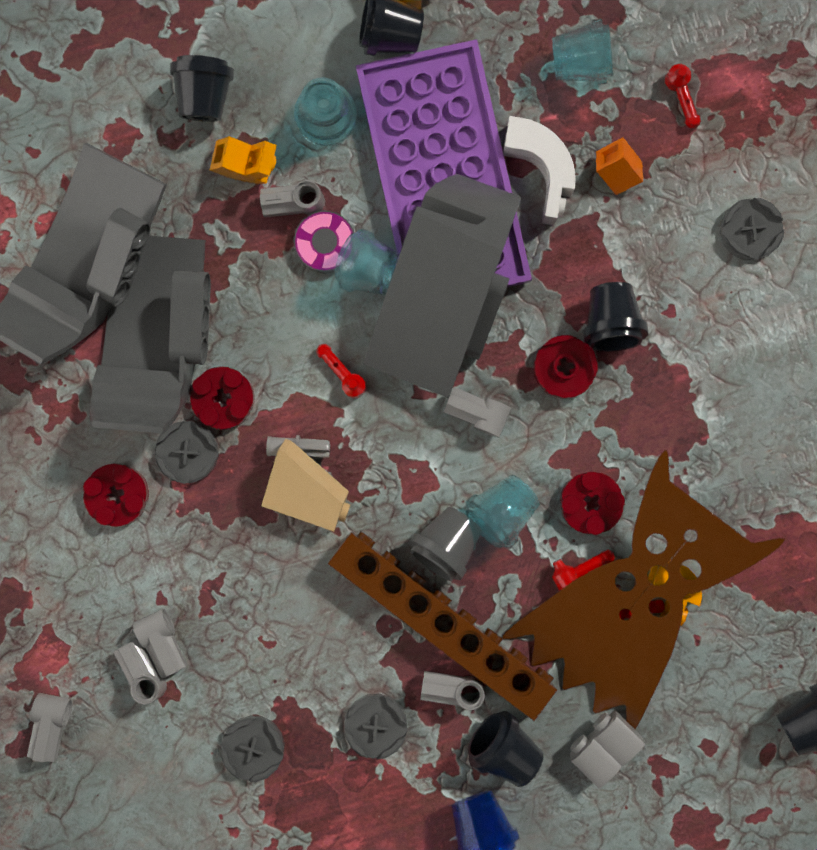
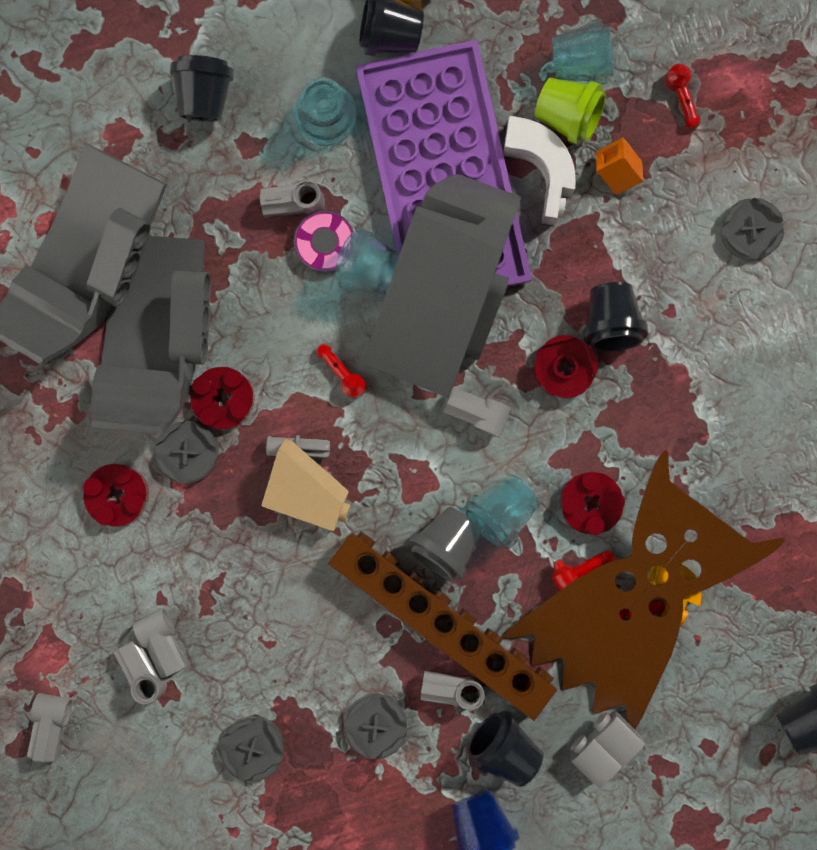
(243, 161): light orange brick -> none
(571, 108): none -> lime piece

